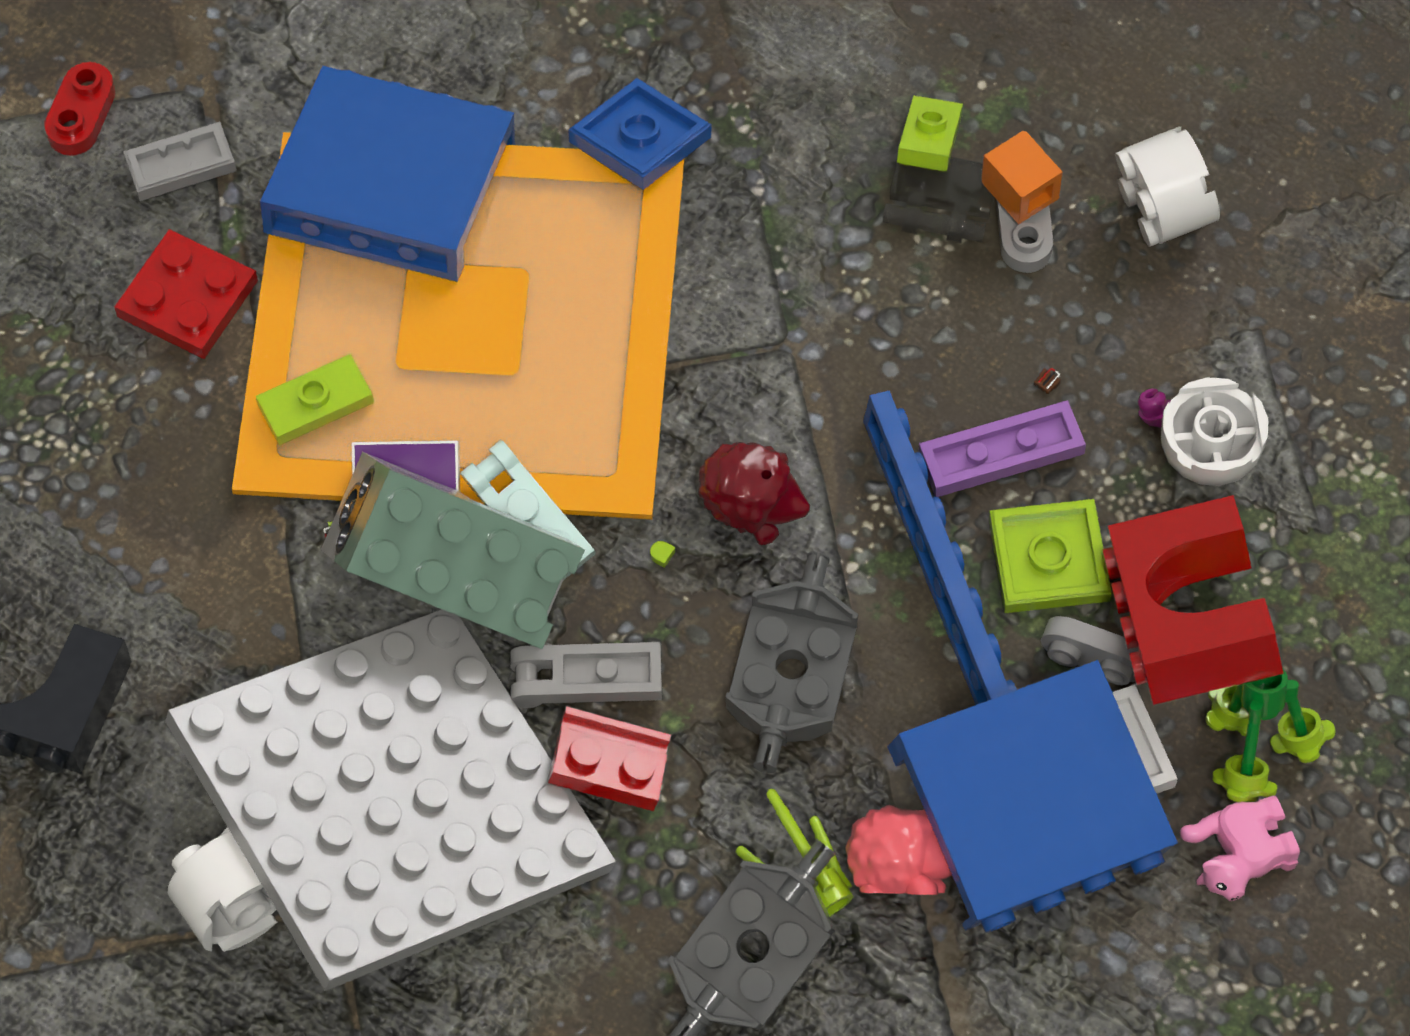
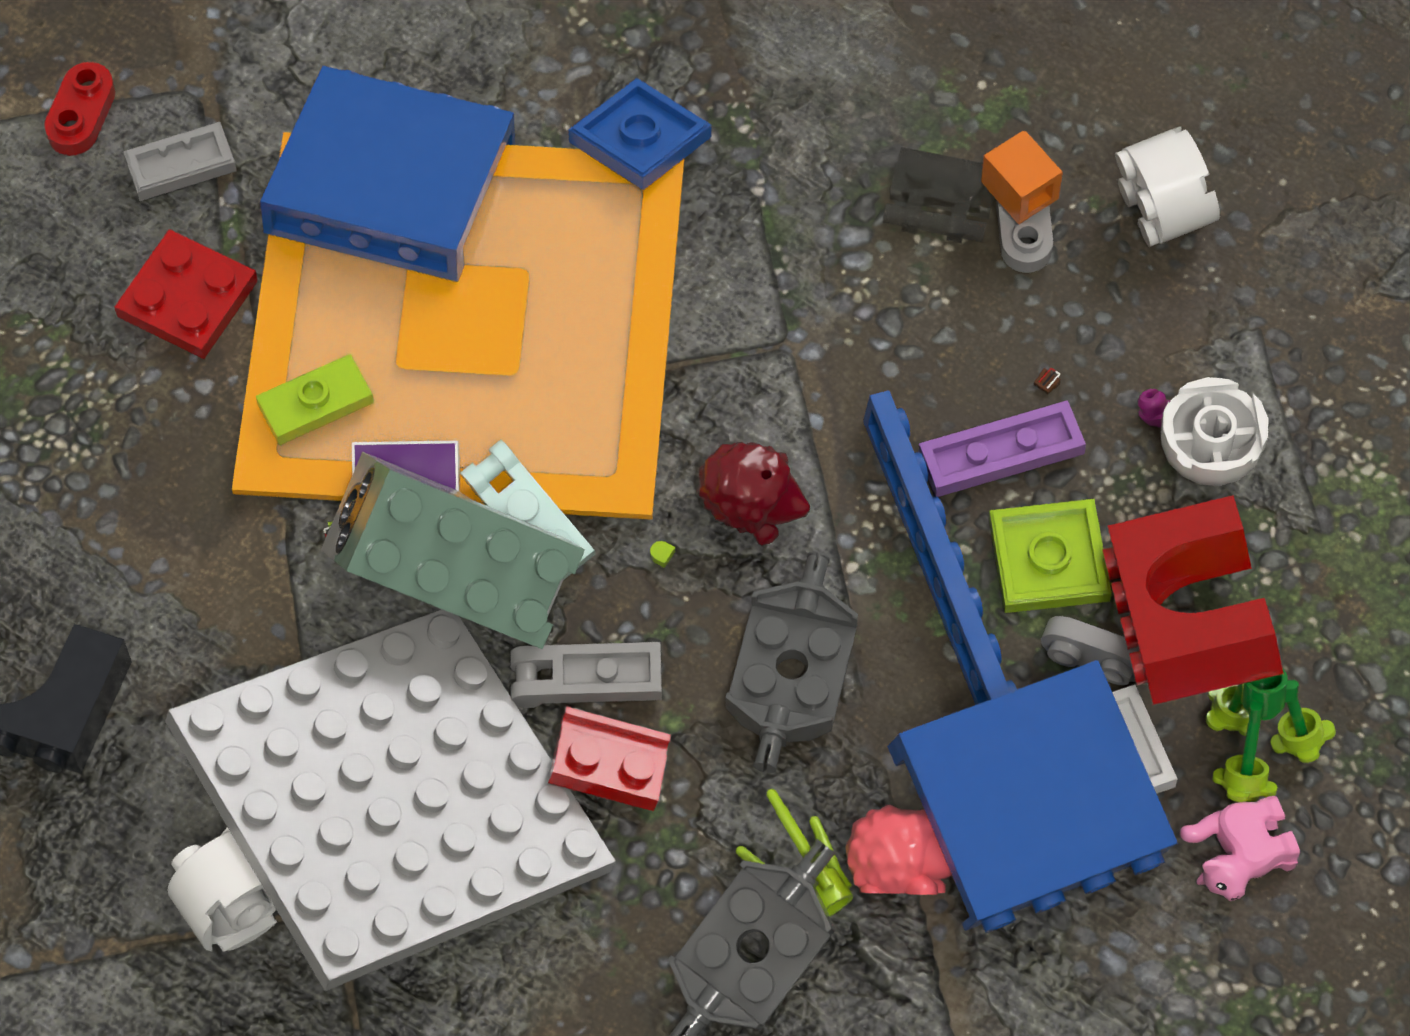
(929, 133): lime plate -> none

